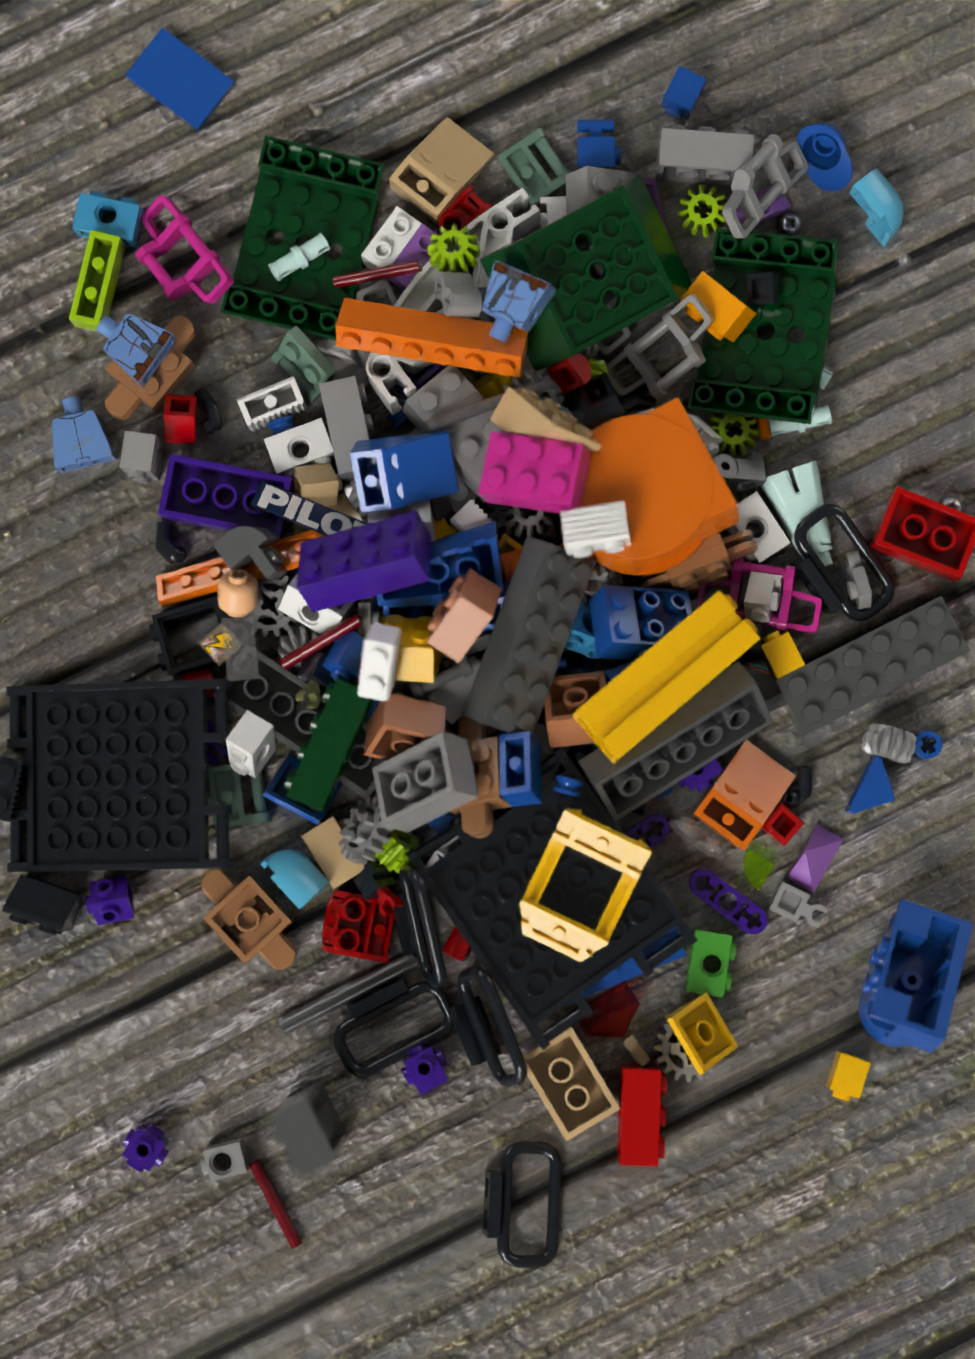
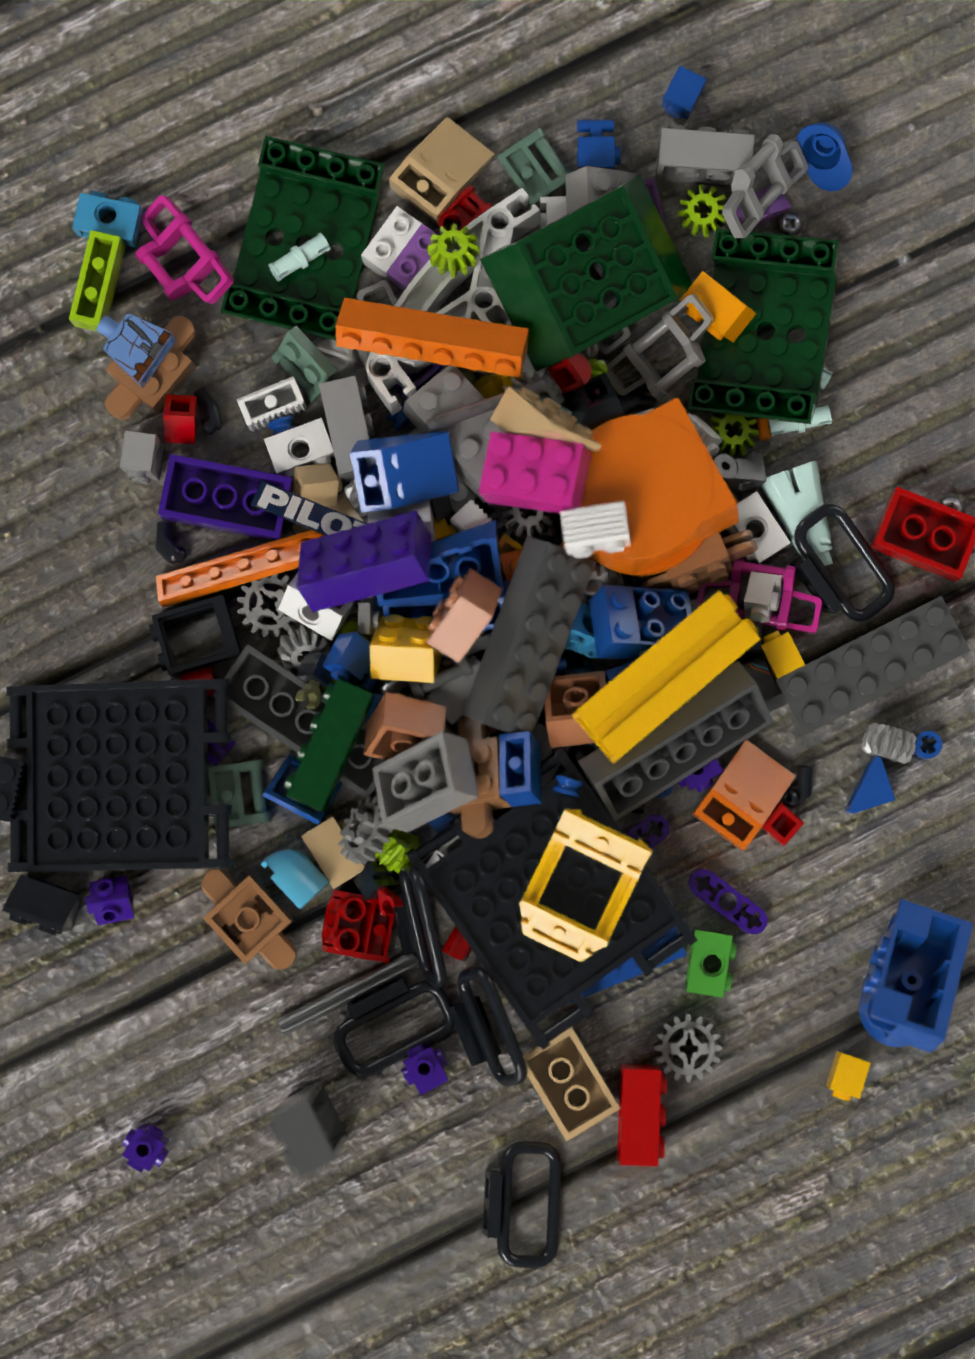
(79, 438): medium blue torso -> none
(180, 79): blue tile -> none
(214, 645): tile -> none
(237, 593): light nougat head -> none
(238, 1156): light grey brick -> none
(240, 648): clear slope -> none
(250, 544): dark grey brick -> none
(250, 745): white brick -> none
(275, 1203): dark red bar -> none
(321, 641): dark red bar -> none
(377, 273): dark red bar -> none
(379, 661): white brick -> none
(458, 294): light grey axle -> none
(514, 300): medium blue torso -> none
(612, 1012): clear red slope -> none
(635, 1049): dark tan tile -> none
(687, 832): clear slope -> none
(701, 1033): yellow slope -> none
(756, 869): clear neon green tile -> none
(763, 288): black plate -> none
(793, 903): light grey plate -> none
(814, 858): medium lavender slope -> none
(859, 585): light grey plate -> none
(881, 204): medium azure brick -> none

